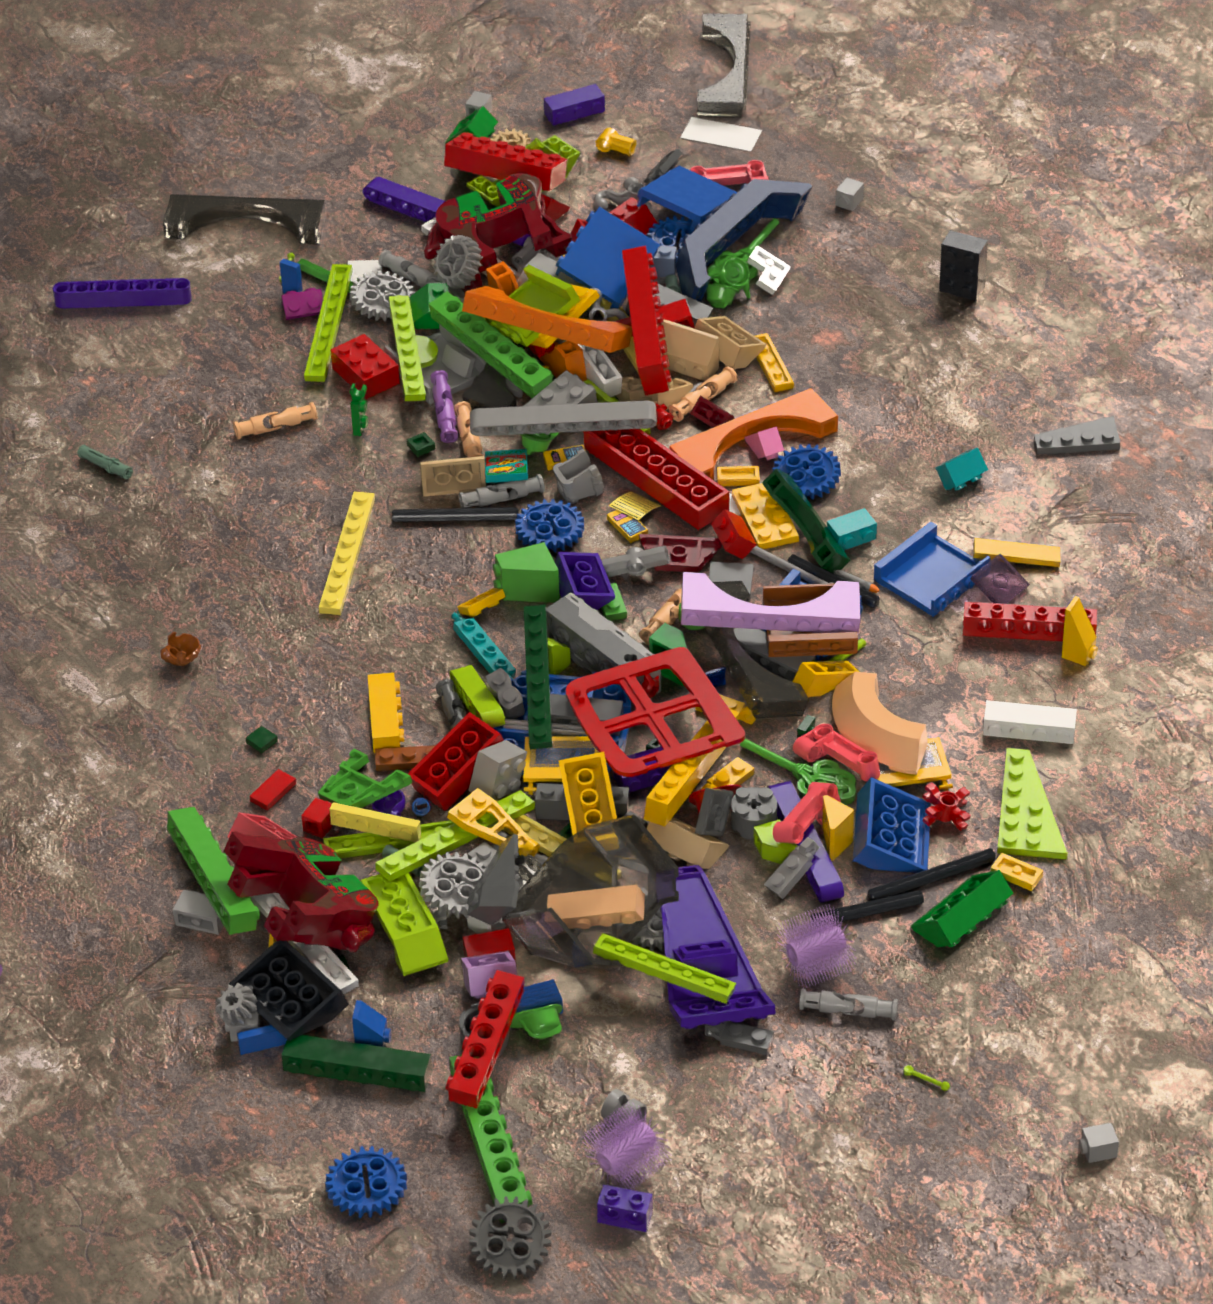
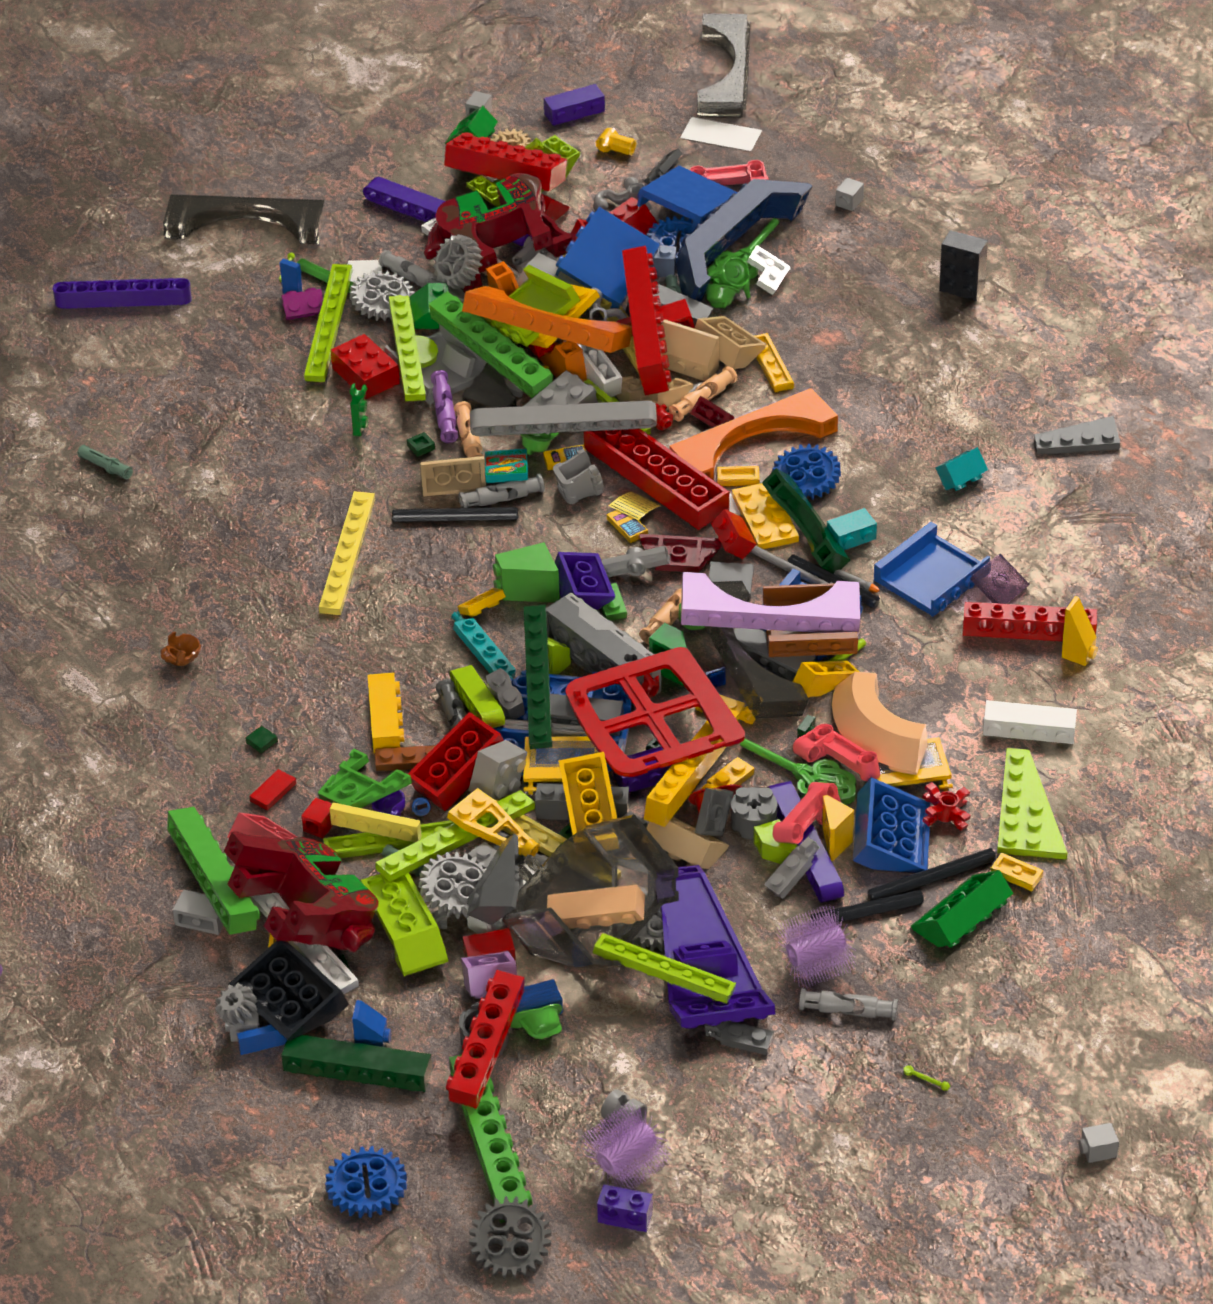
(290, 416): light nougat piece -> none
(562, 519): blue gear -> none
(766, 443): bright pink slope -> none
(1017, 552): yellow tile -> none

